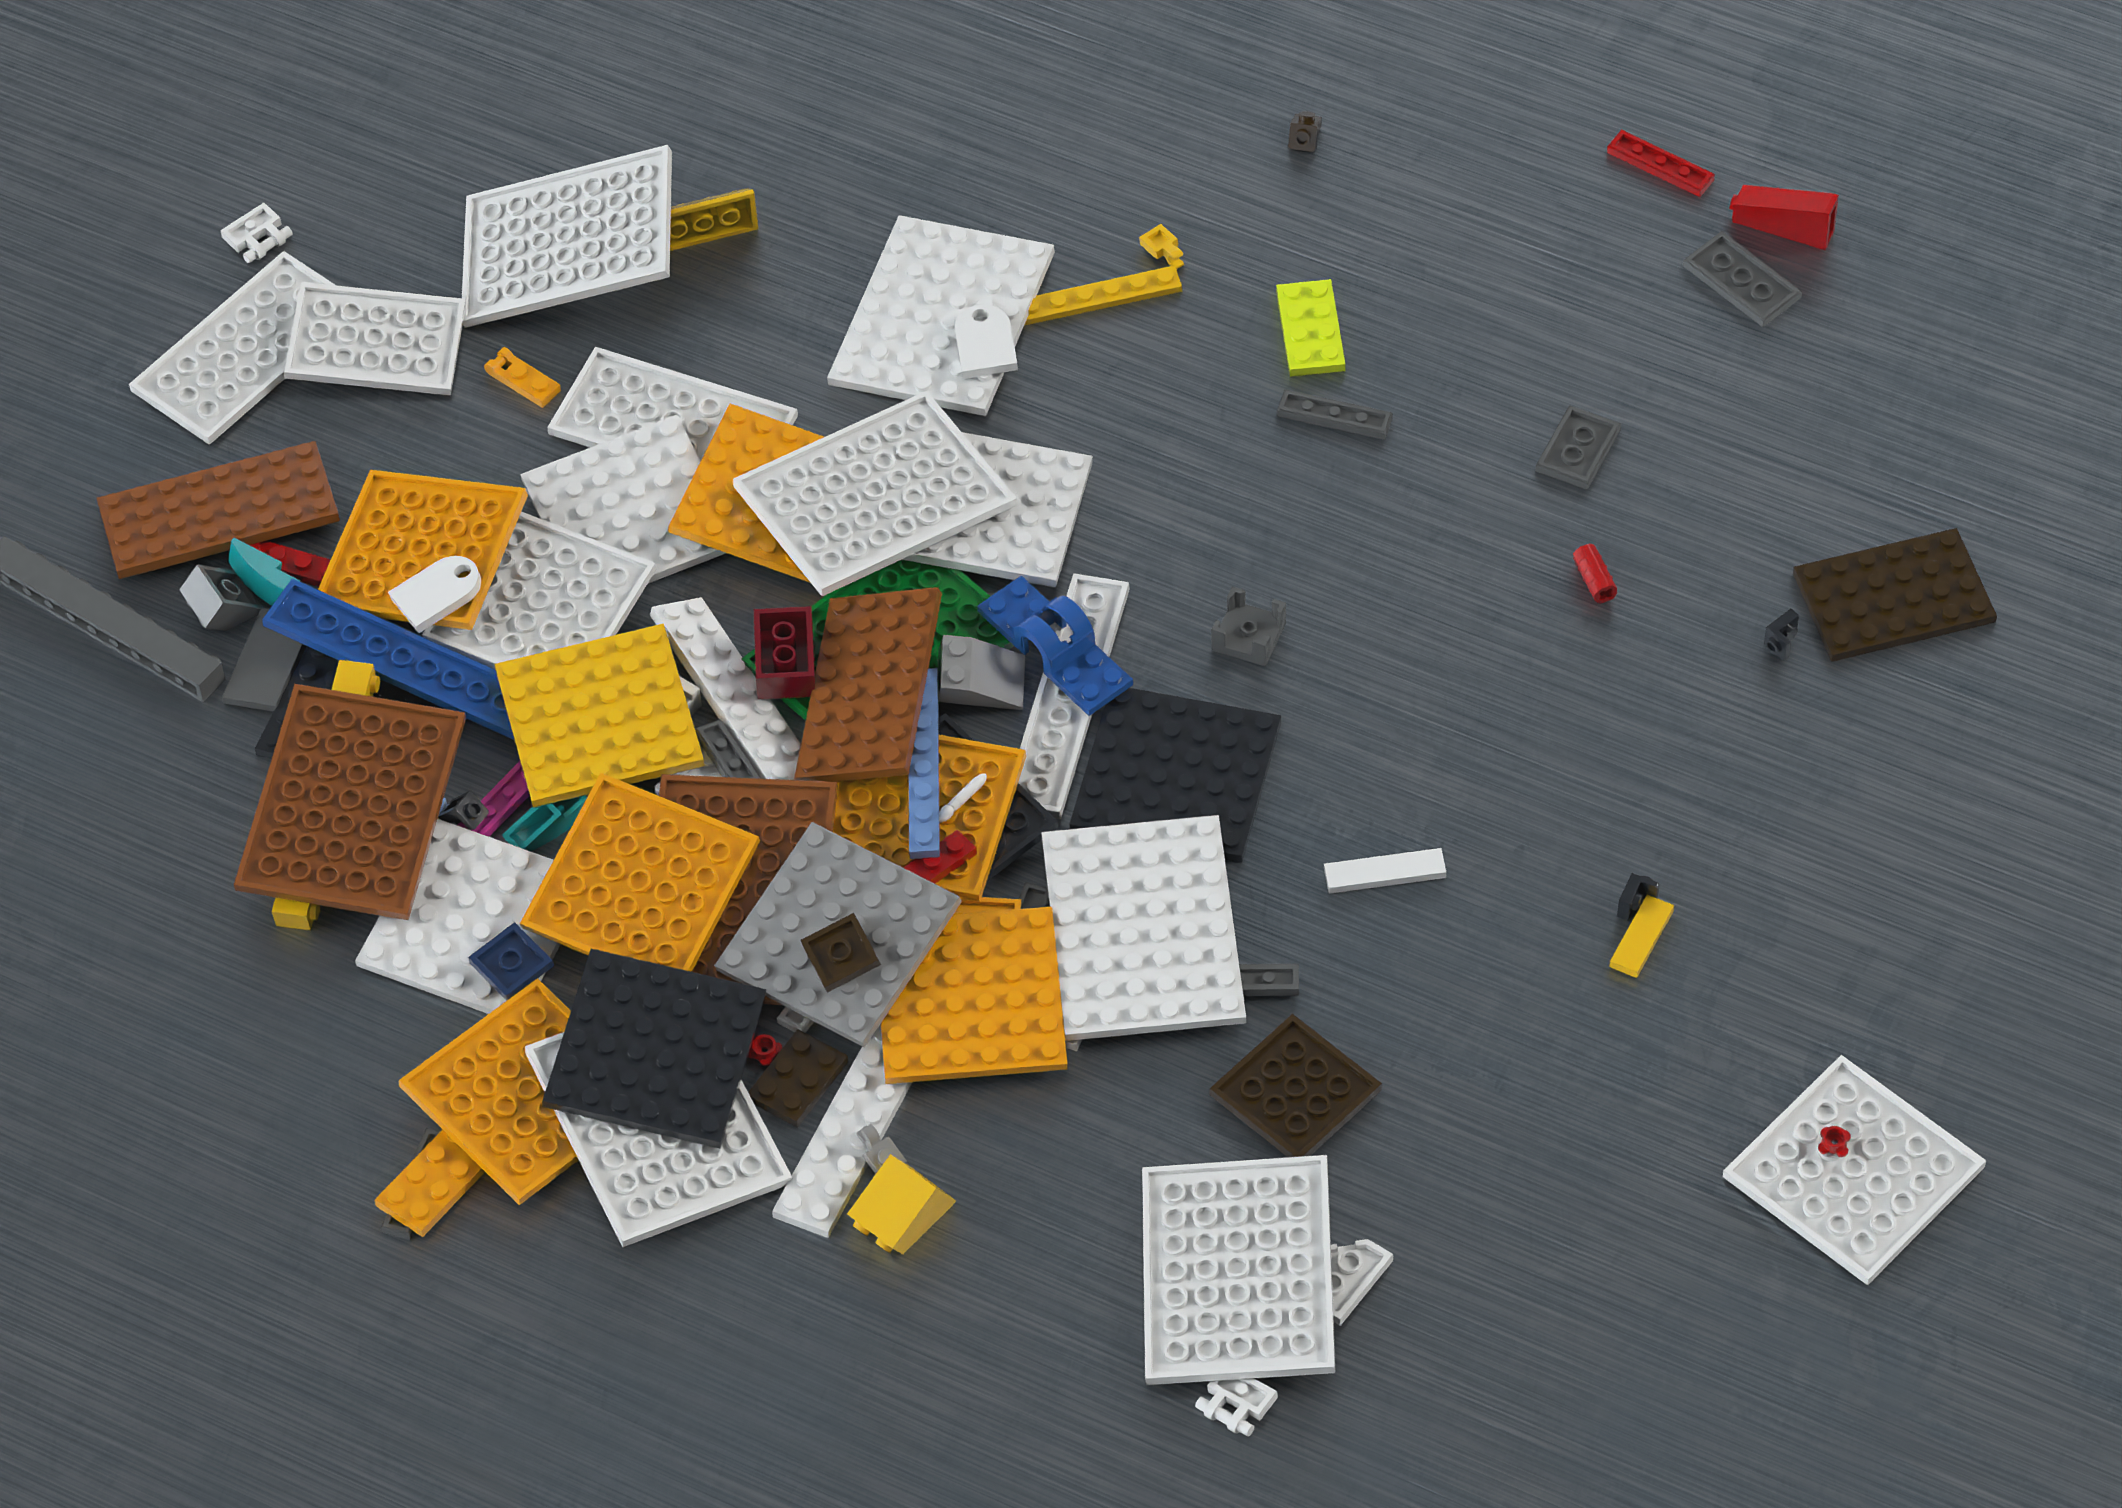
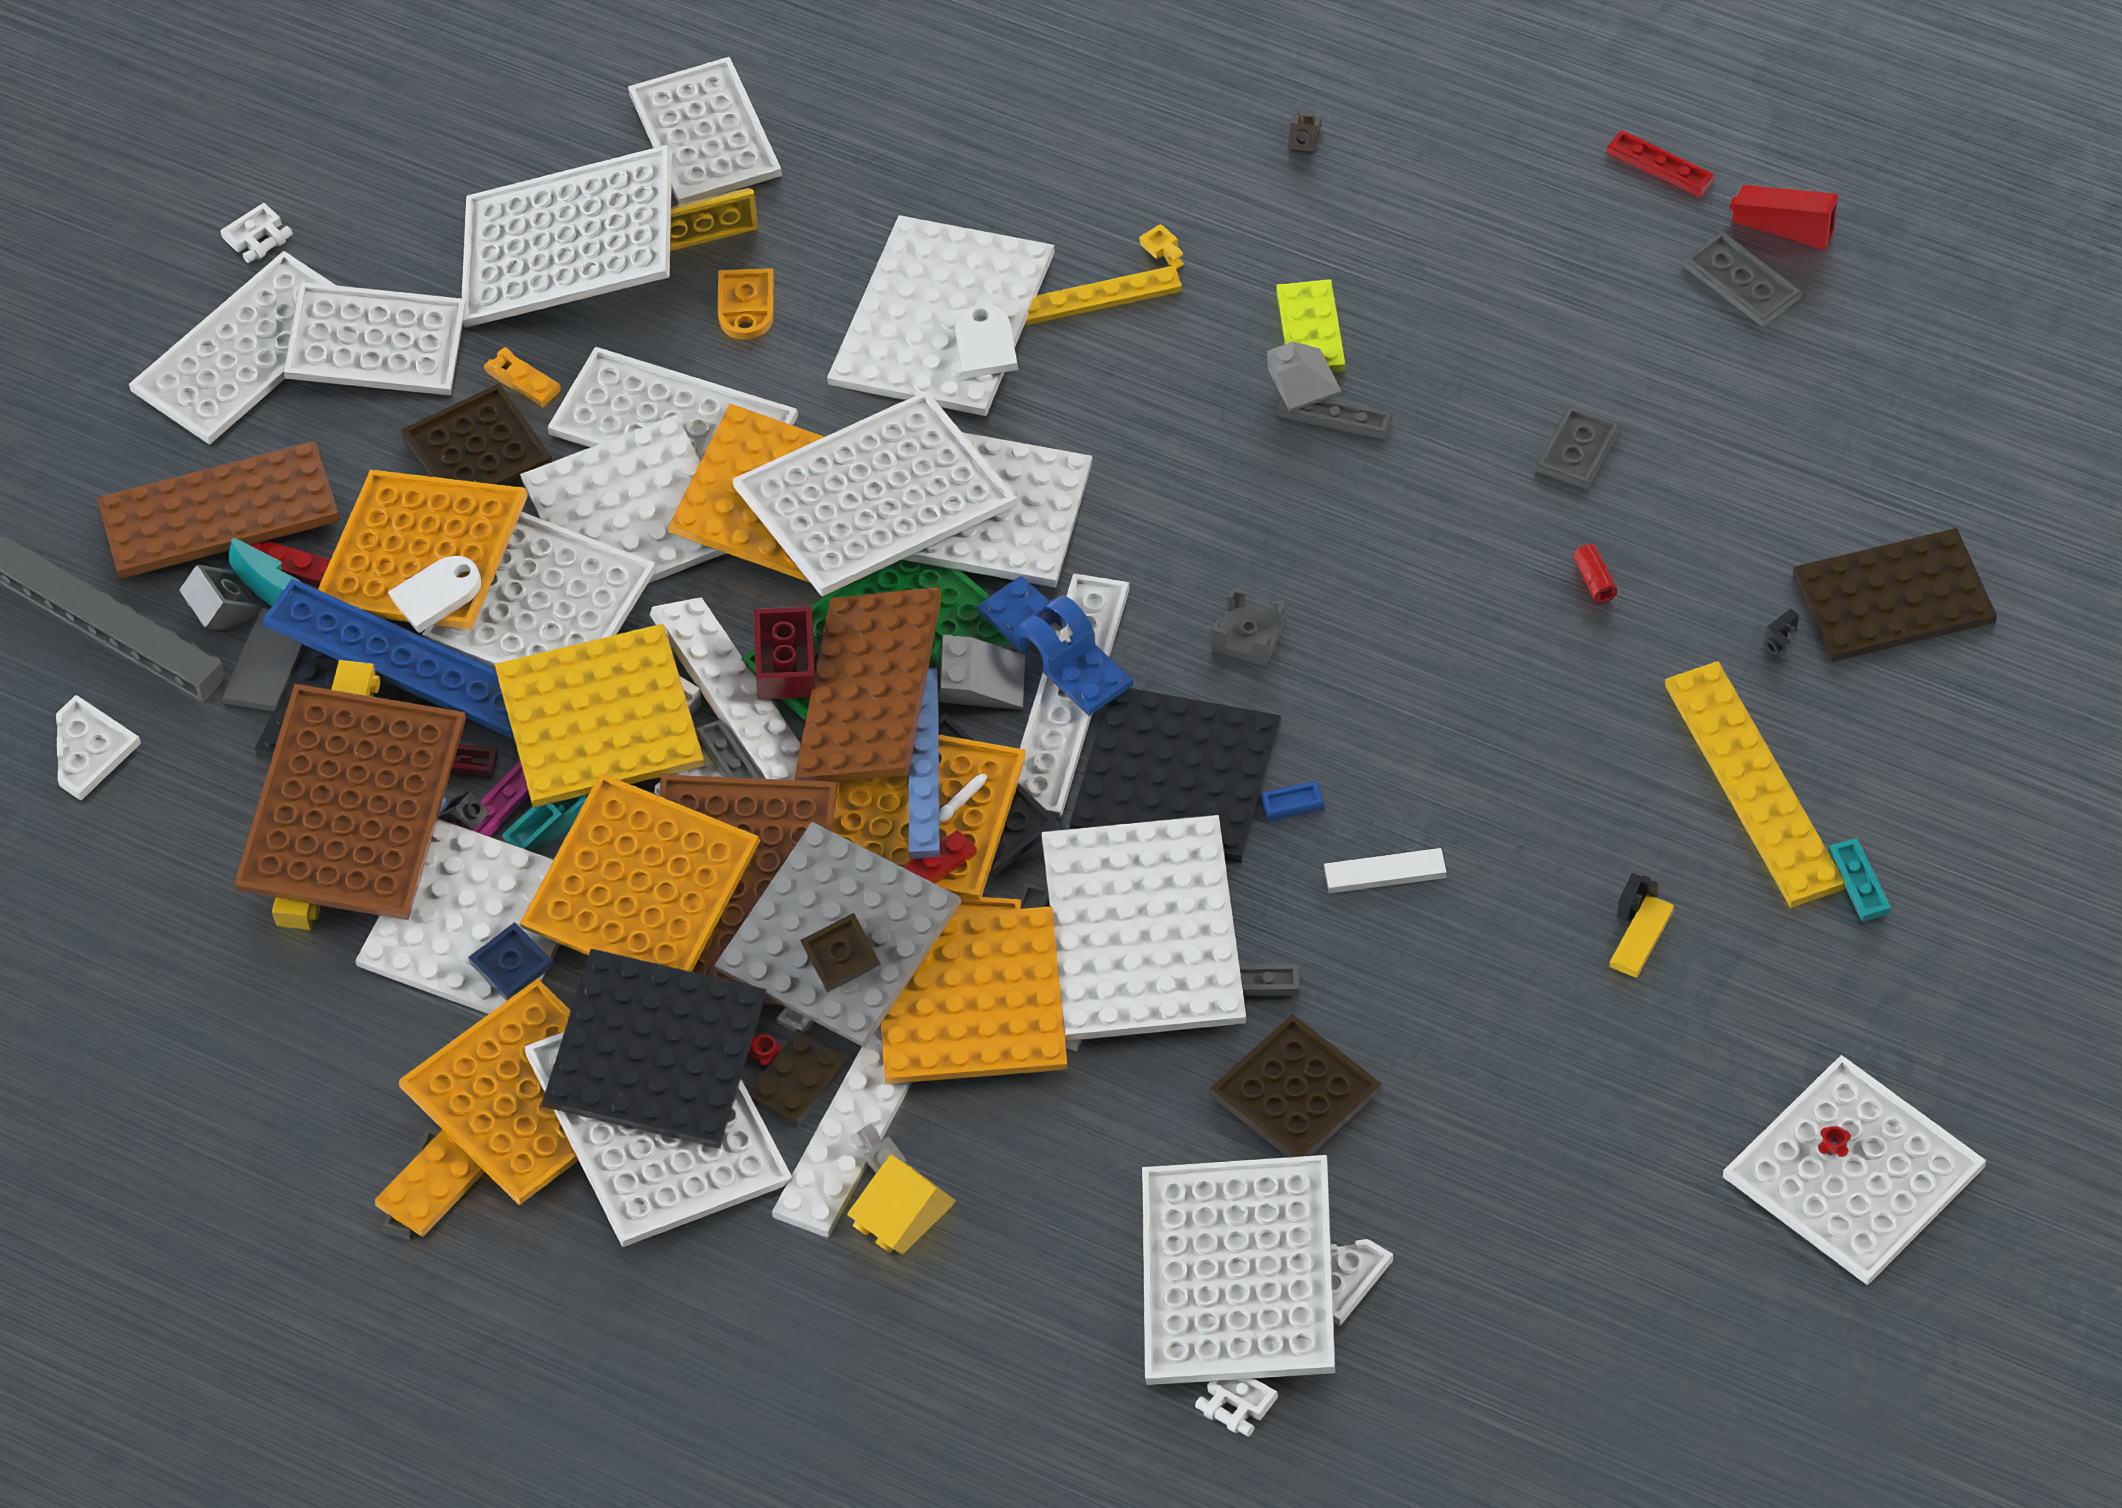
(89, 746): none -> white plate
(475, 767): none -> dark red tile
(477, 440): none -> dark brown plate
(708, 128): none -> white plate
(746, 298): none -> light orange tile
(1292, 801): none -> blue tile
(1301, 375): none -> light grey slope
(1755, 784): none -> yellow plate
(1860, 880): none -> teal plate

